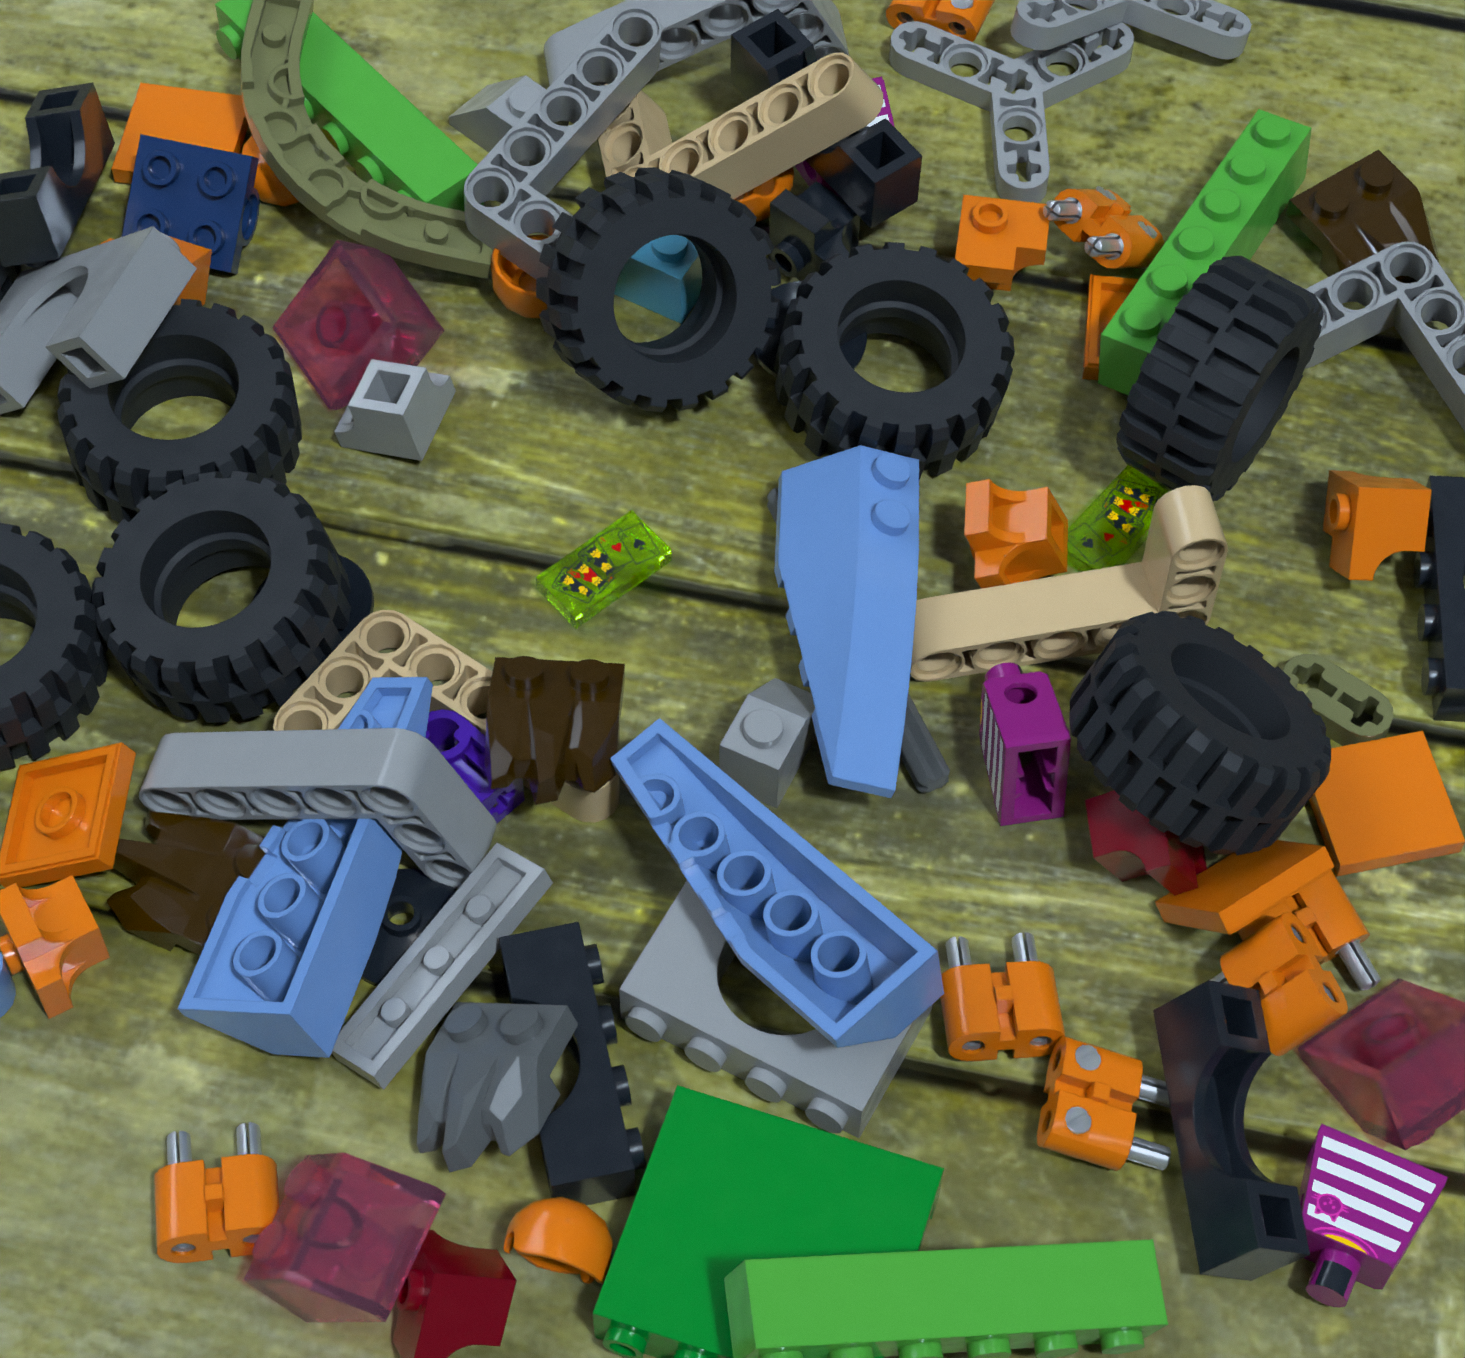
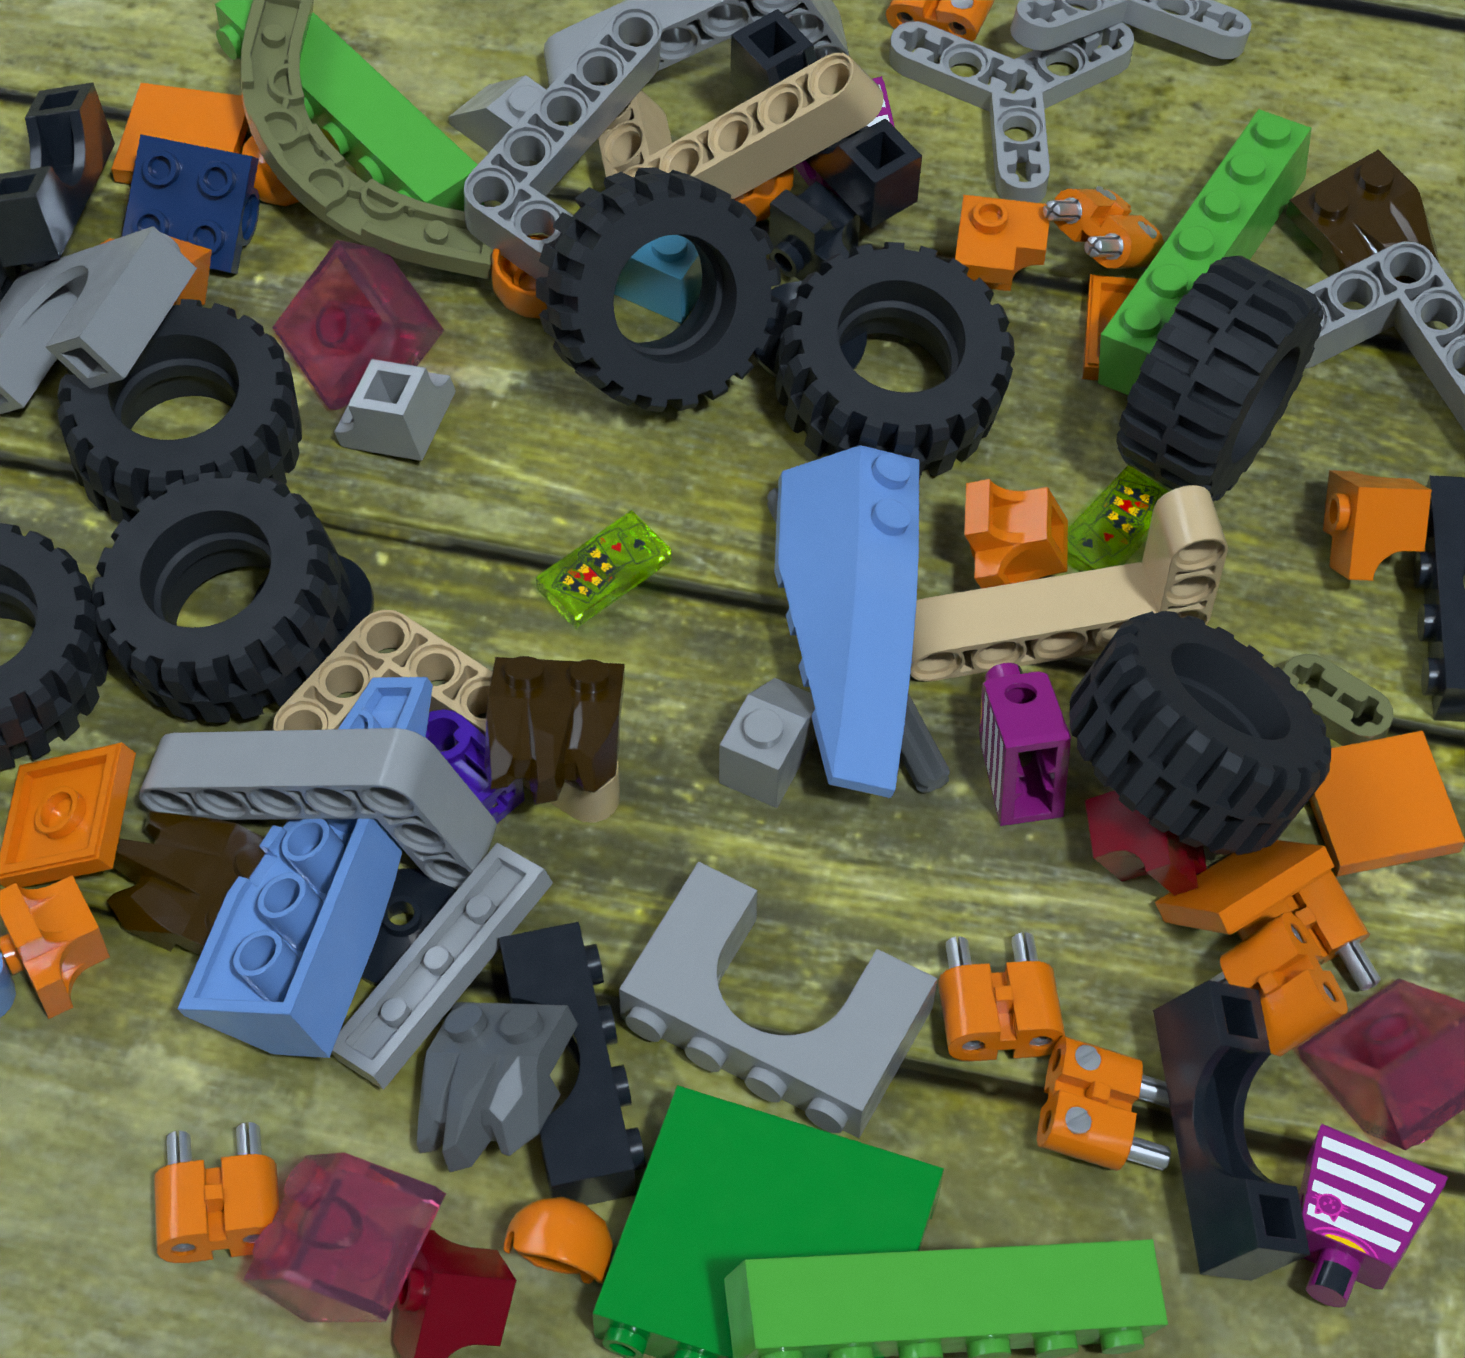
(779, 899): medium blue wedge -> none

